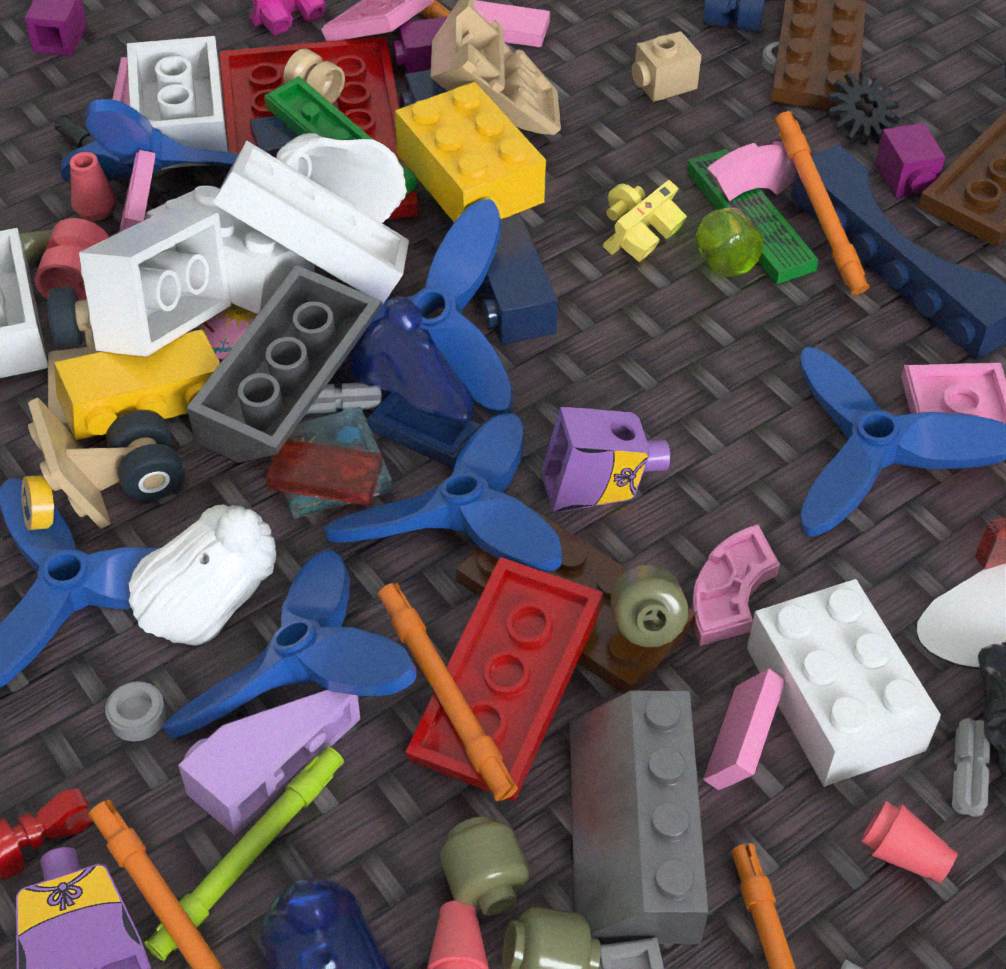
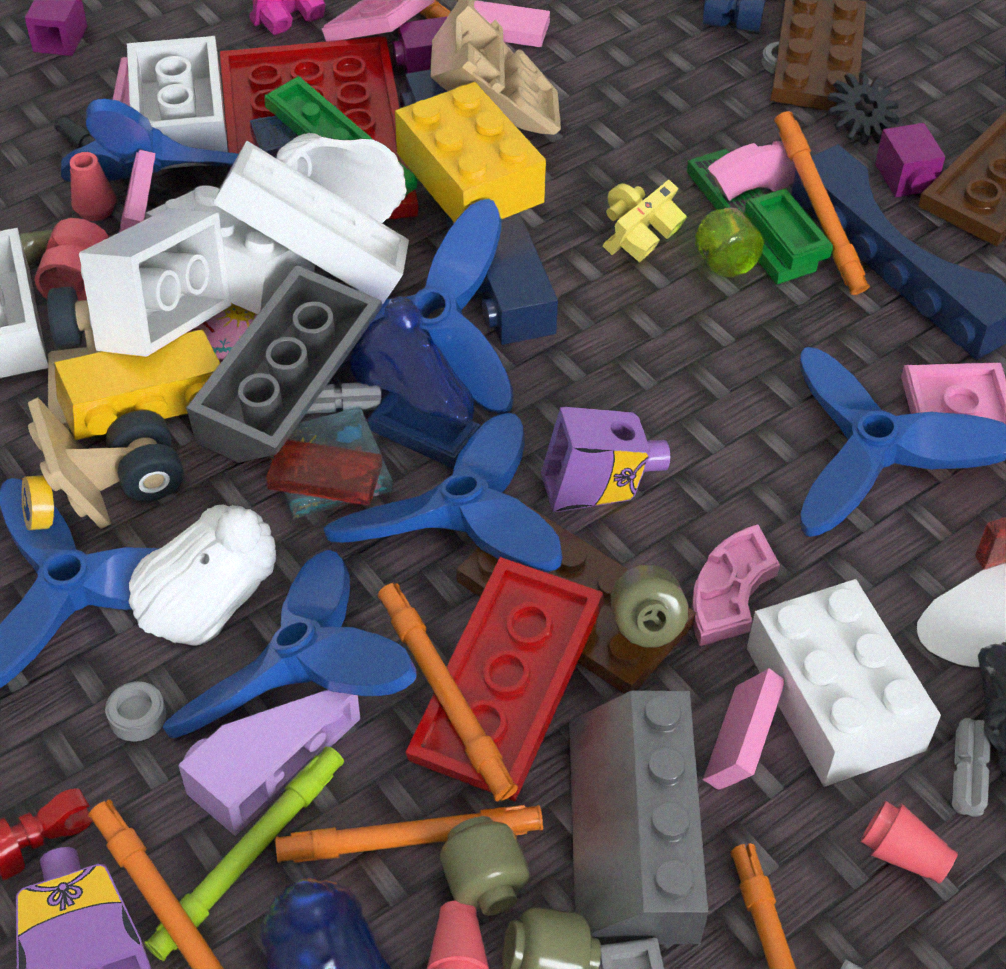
(322, 76): tan wheel -> none
(330, 843): none -> orange piece
(666, 66): tan brick -> none
(788, 229): none -> green tile

